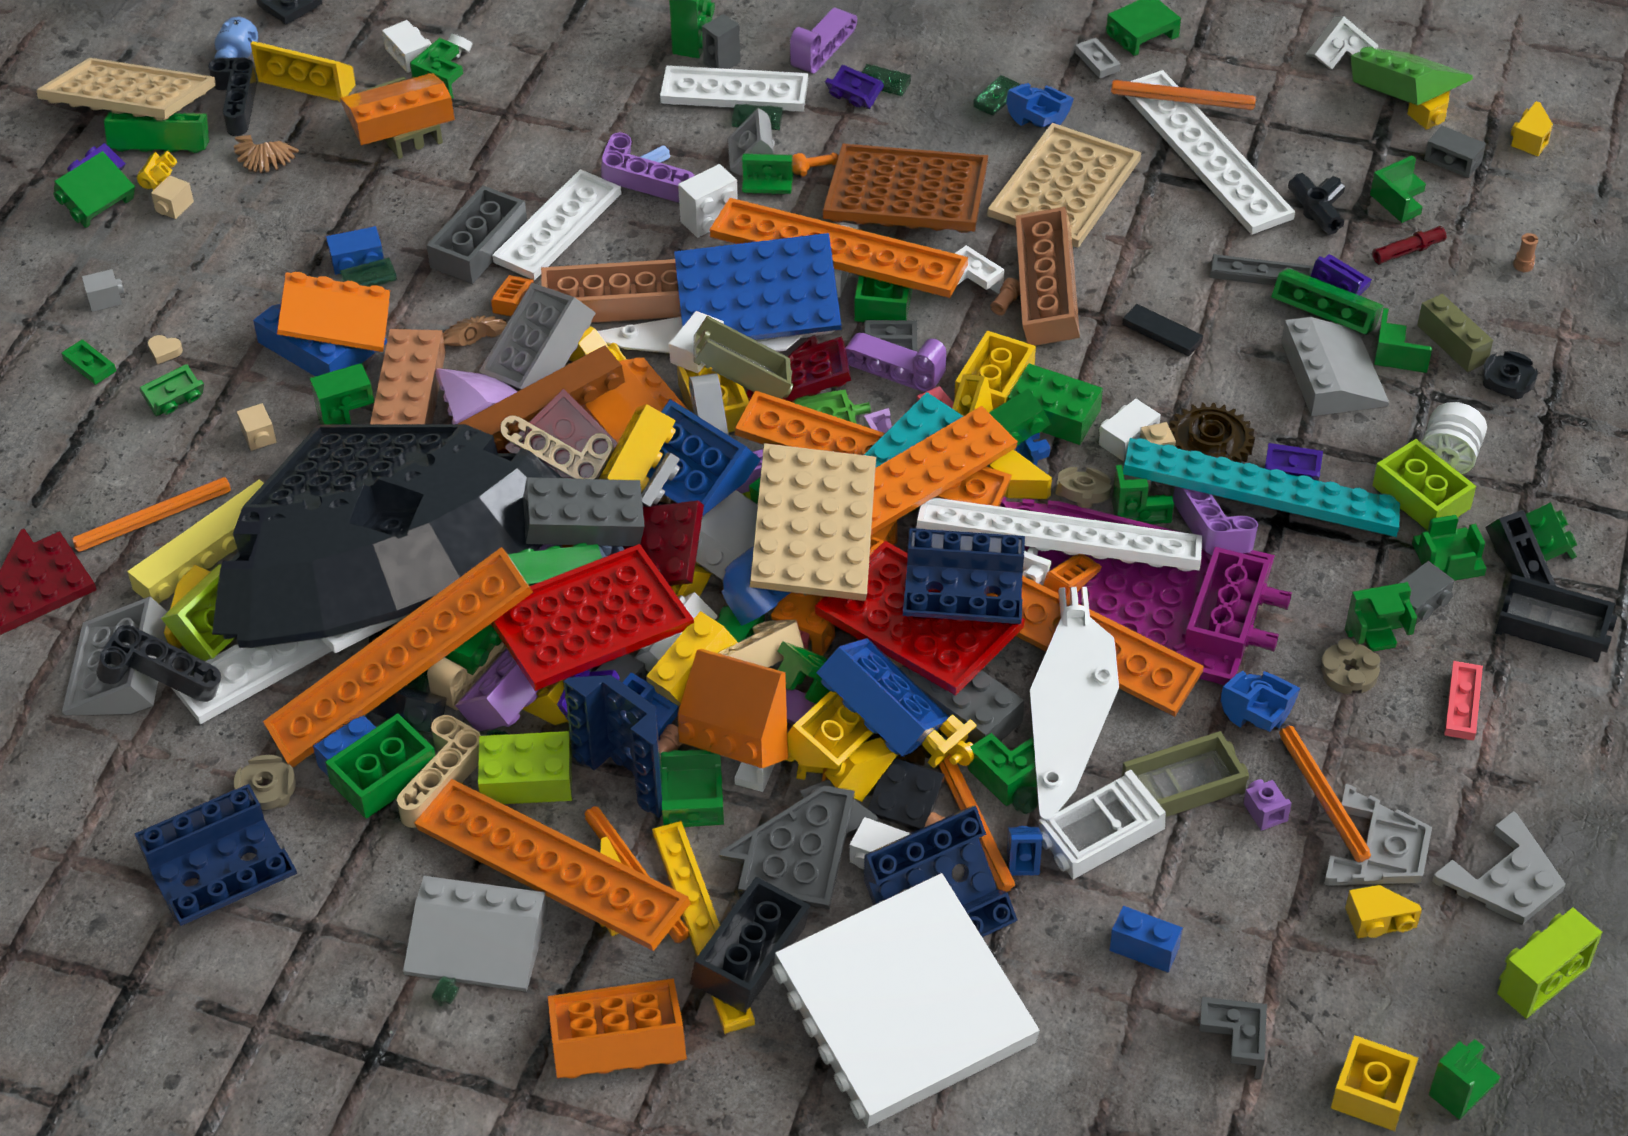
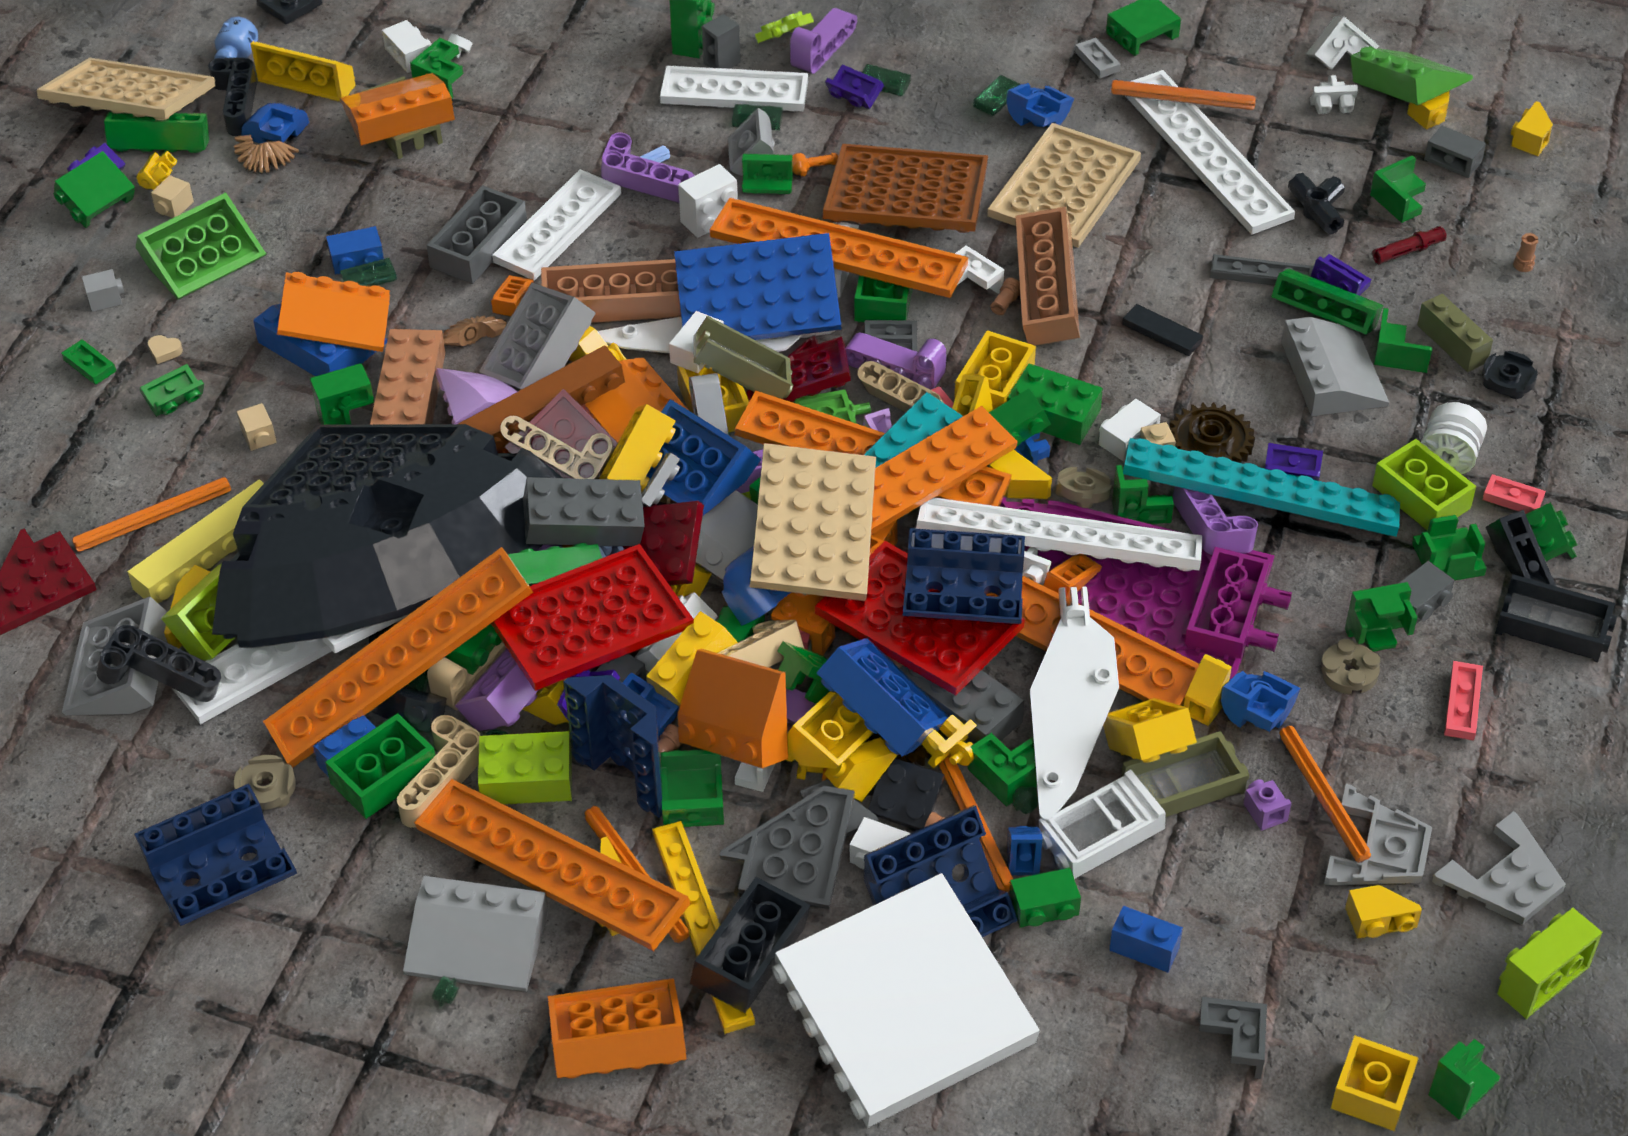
(199, 246): none -> bright green slope
(275, 123): none -> blue brick
(789, 24): none -> lime plate
(891, 386): none -> tan beam
(1045, 897): none -> green brick
(1149, 730): none -> yellow brick
(1205, 690): none -> yellow slope
(1333, 93): none -> white hips
(1513, 494): none -> coral plate

